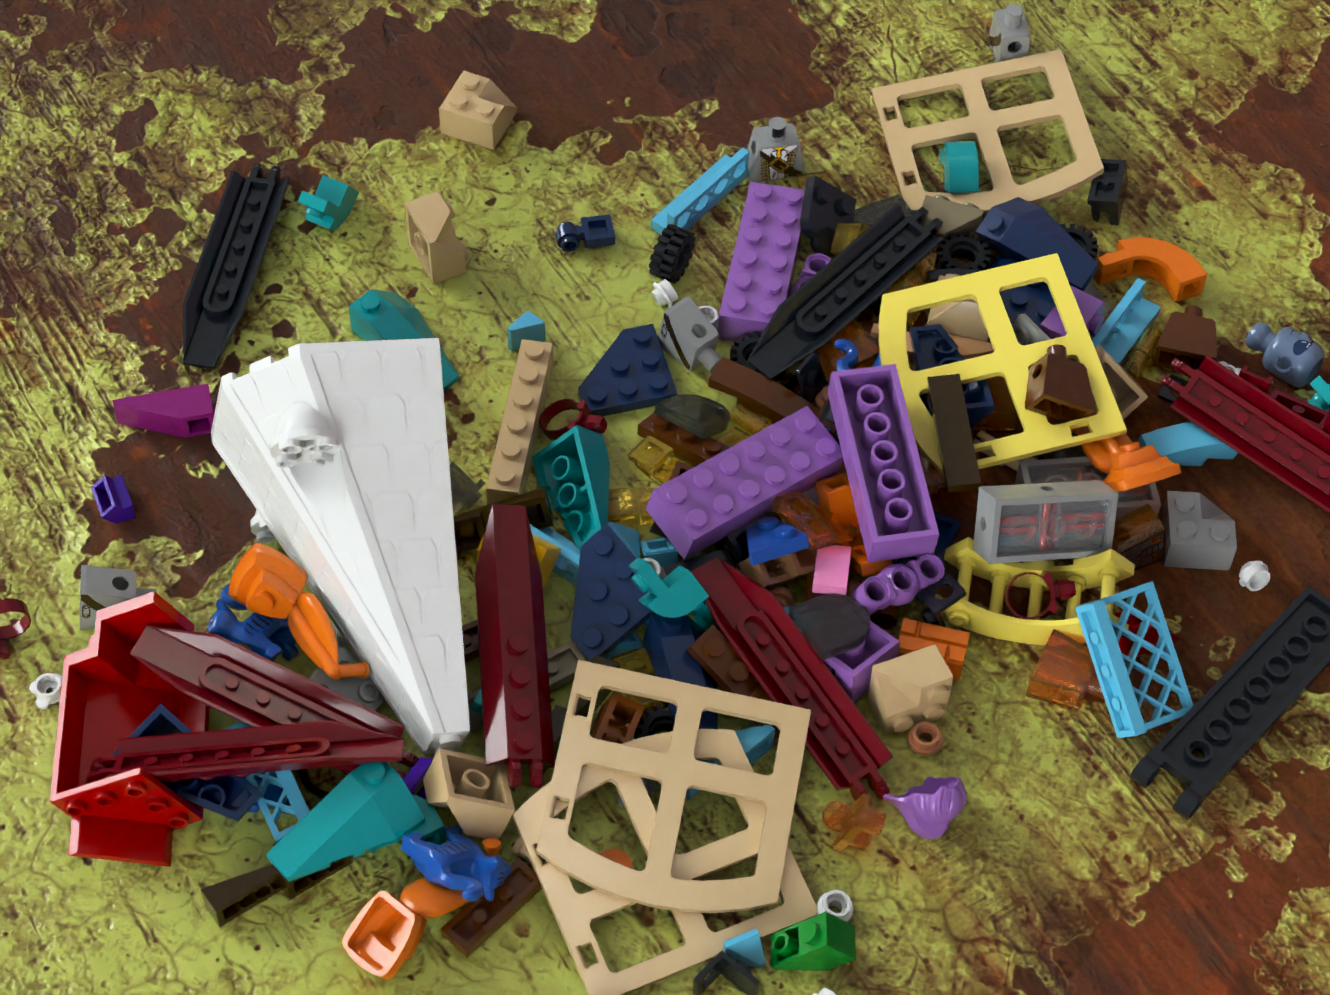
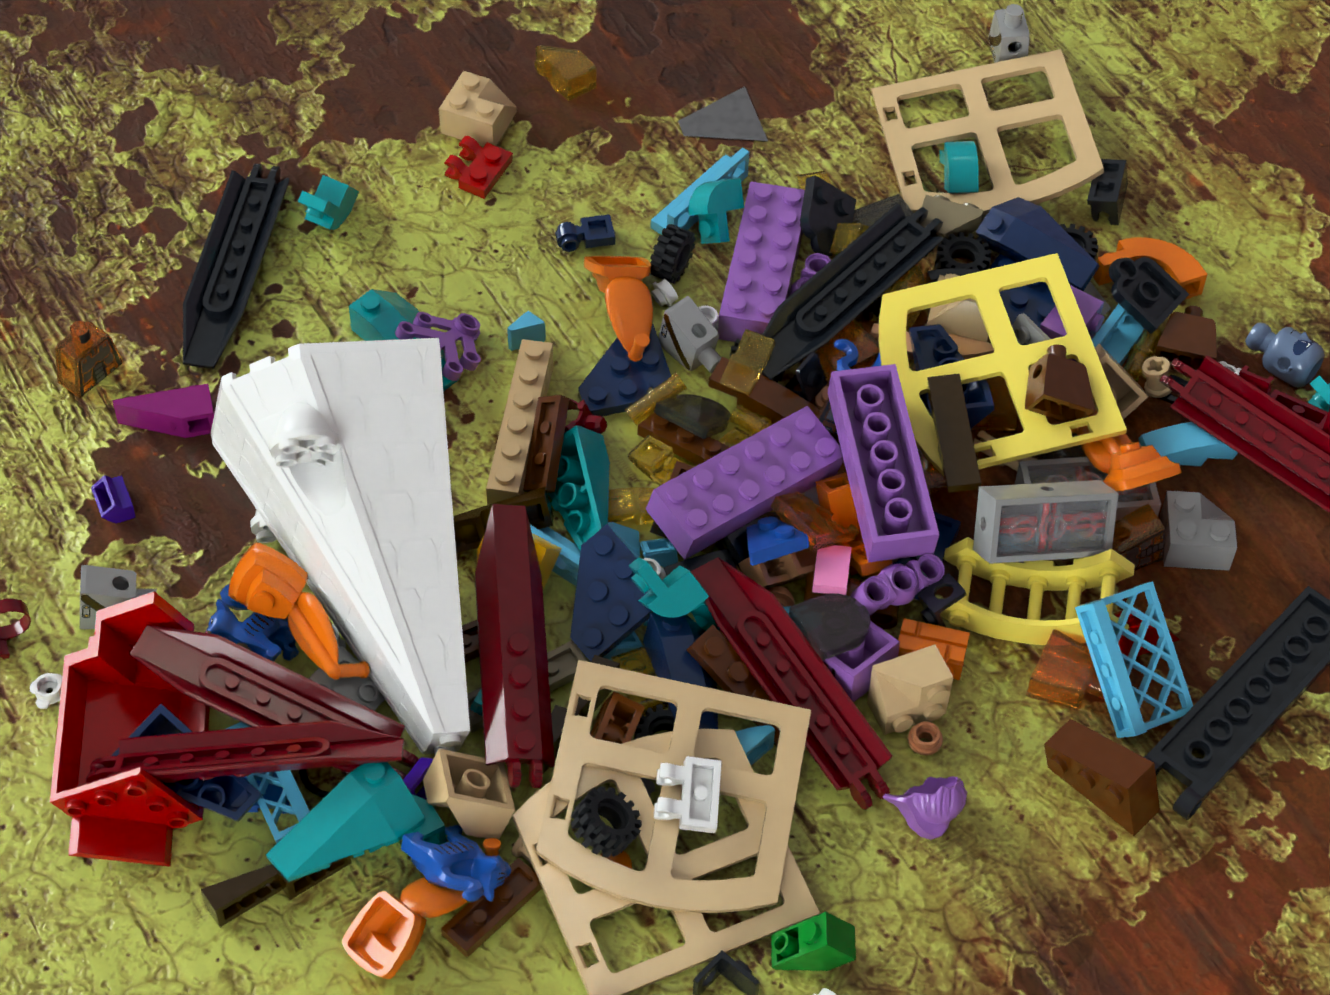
(85, 358): none -> clear orange torso
(434, 237): tan slope -> none
(461, 328): none -> medium lavender plant
(463, 489): clear smoke bracket -> none
(483, 172): none -> red plate
(546, 443): none -> reddish brown plate
(566, 70): none -> clear yellow slope
(599, 834): none -> black tyre
(626, 298): none -> orange piece
(646, 405): none -> clear yellow pin
(699, 794): none -> white plate
(710, 204): none -> teal brick
(726, 118): none -> flat silver sticker
(746, 948): medium azure slope -> none
(748, 362): none -> clear yellow slope
(774, 152): light grey torso -> none
(838, 899): white plate -> none
(854, 822): clear orange hips -> none
(1063, 589): dark red piece -> none
(1105, 774): none -> reddish brown wedge
(1145, 291): none -> black plate
(1154, 369): none -> tan bush
(1254, 575): white plate -> none

